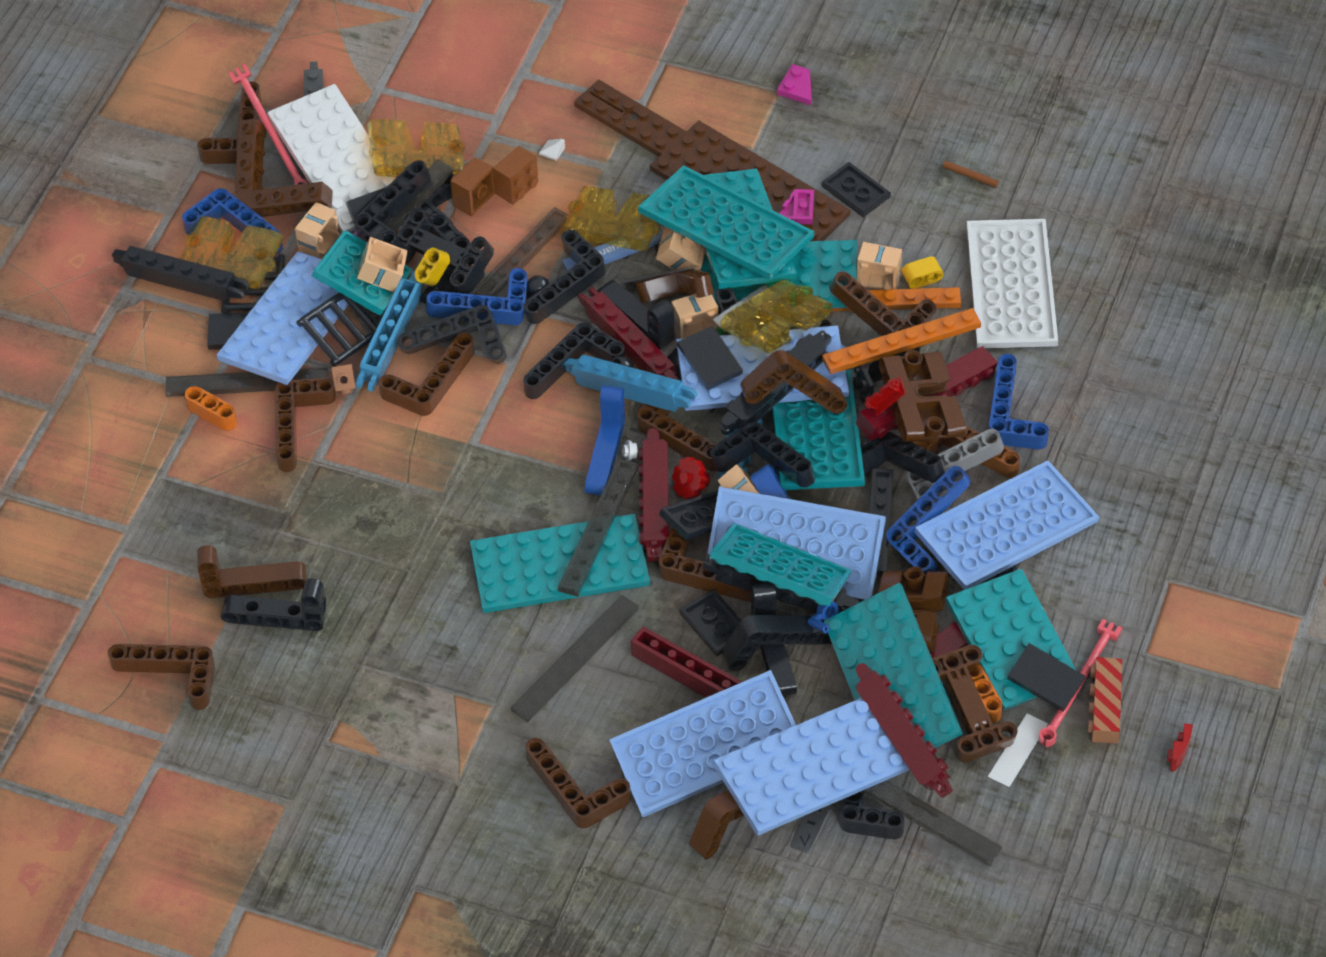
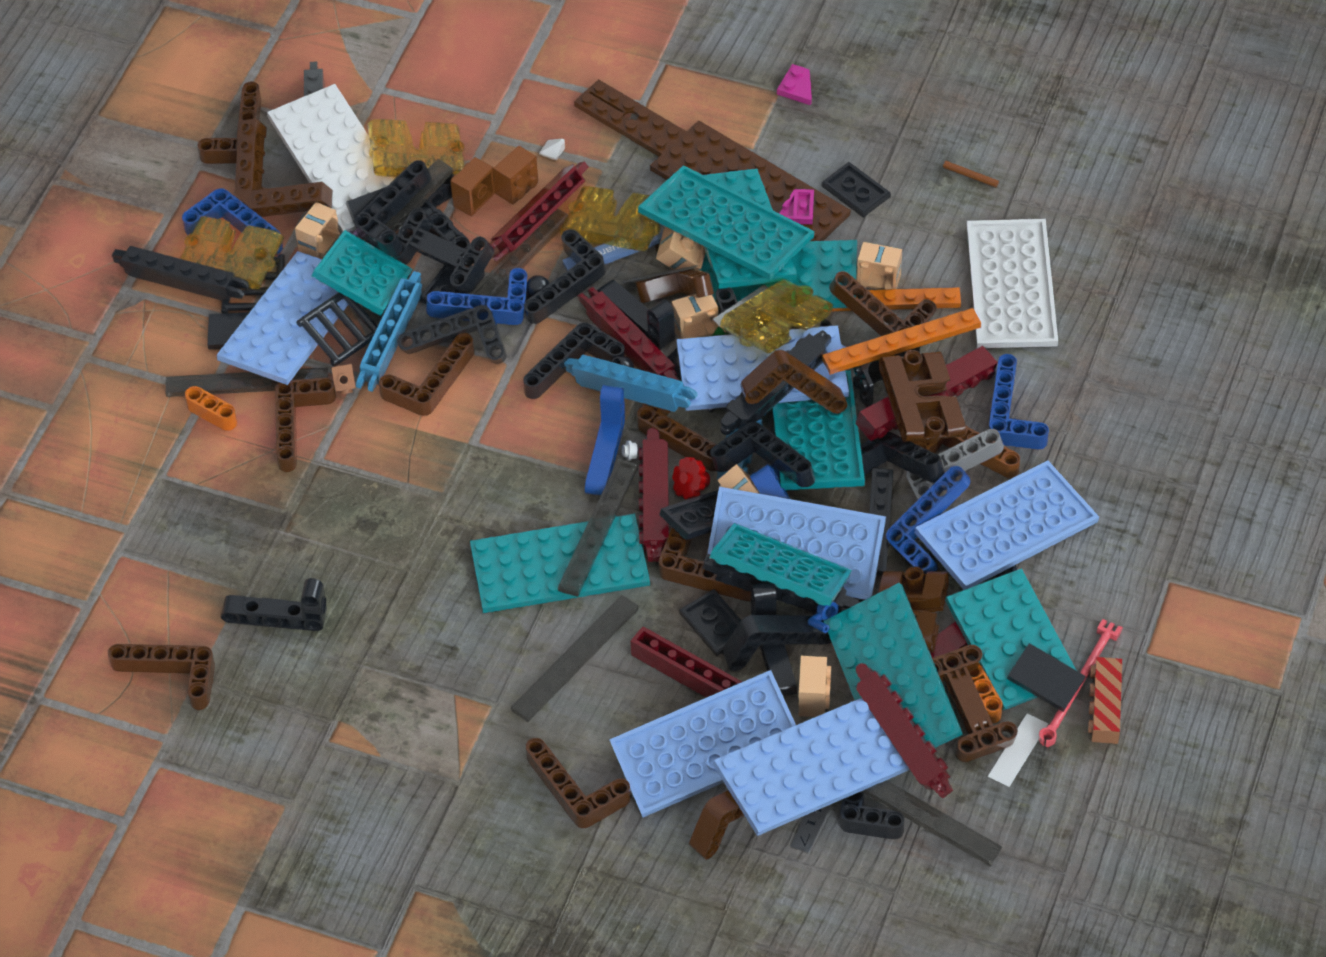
(242, 78): coral hinge -> none
(247, 579): reddish brown beam -> none
(382, 264): light nougat container -> none
(431, 275): yellow beam -> none
(538, 209): none -> dark red hinge
(709, 357): black tile -> none
(814, 686): none -> light nougat brick
(887, 396): red hinge -> none
(922, 272): yellow beam -> none
(1180, 747): red slope -> none

